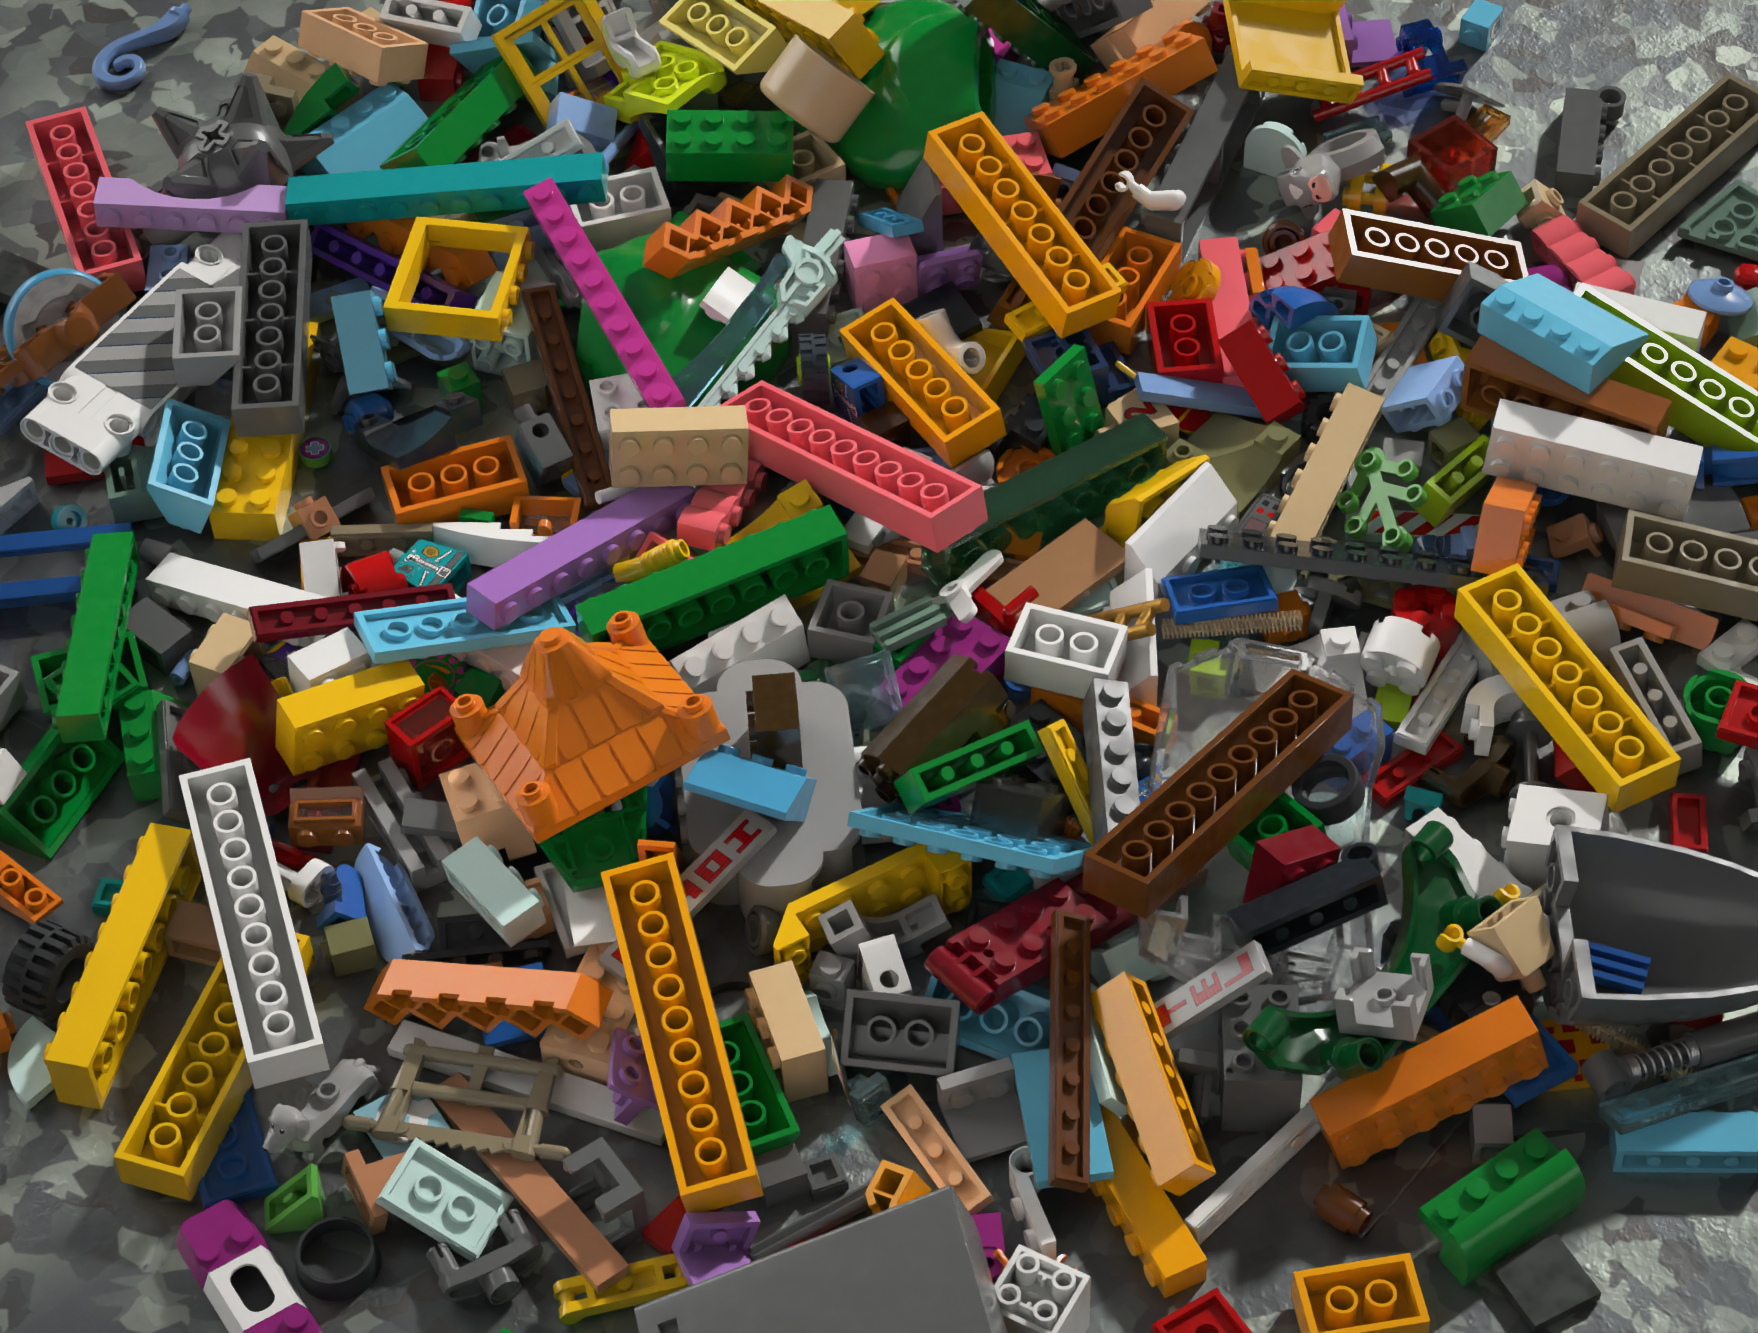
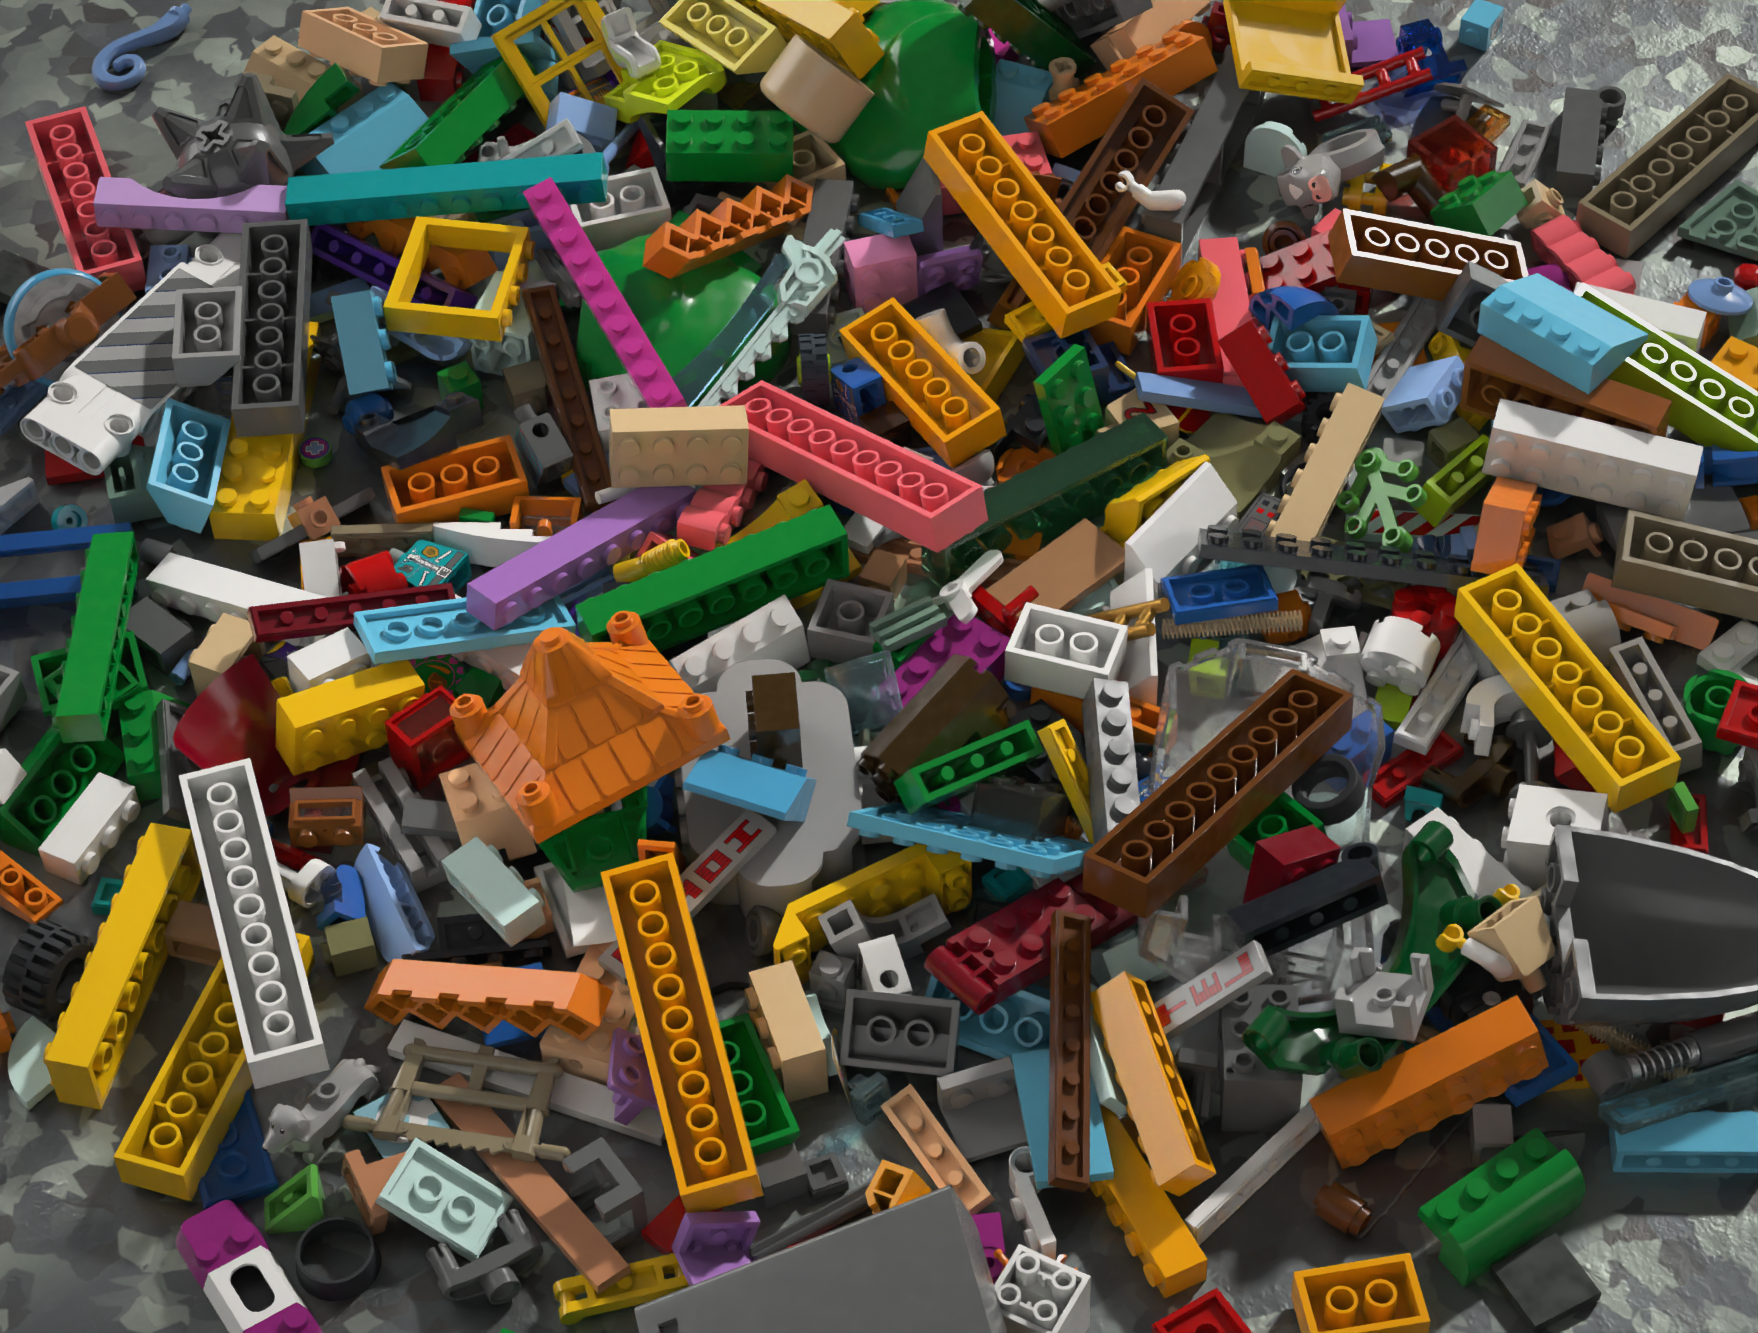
(90, 829): none -> white brick
(726, 296): white slope -> none
(1527, 151): none -> light grey tile
(1618, 961): blue tile -> none
(1682, 807): none -> bright green tile

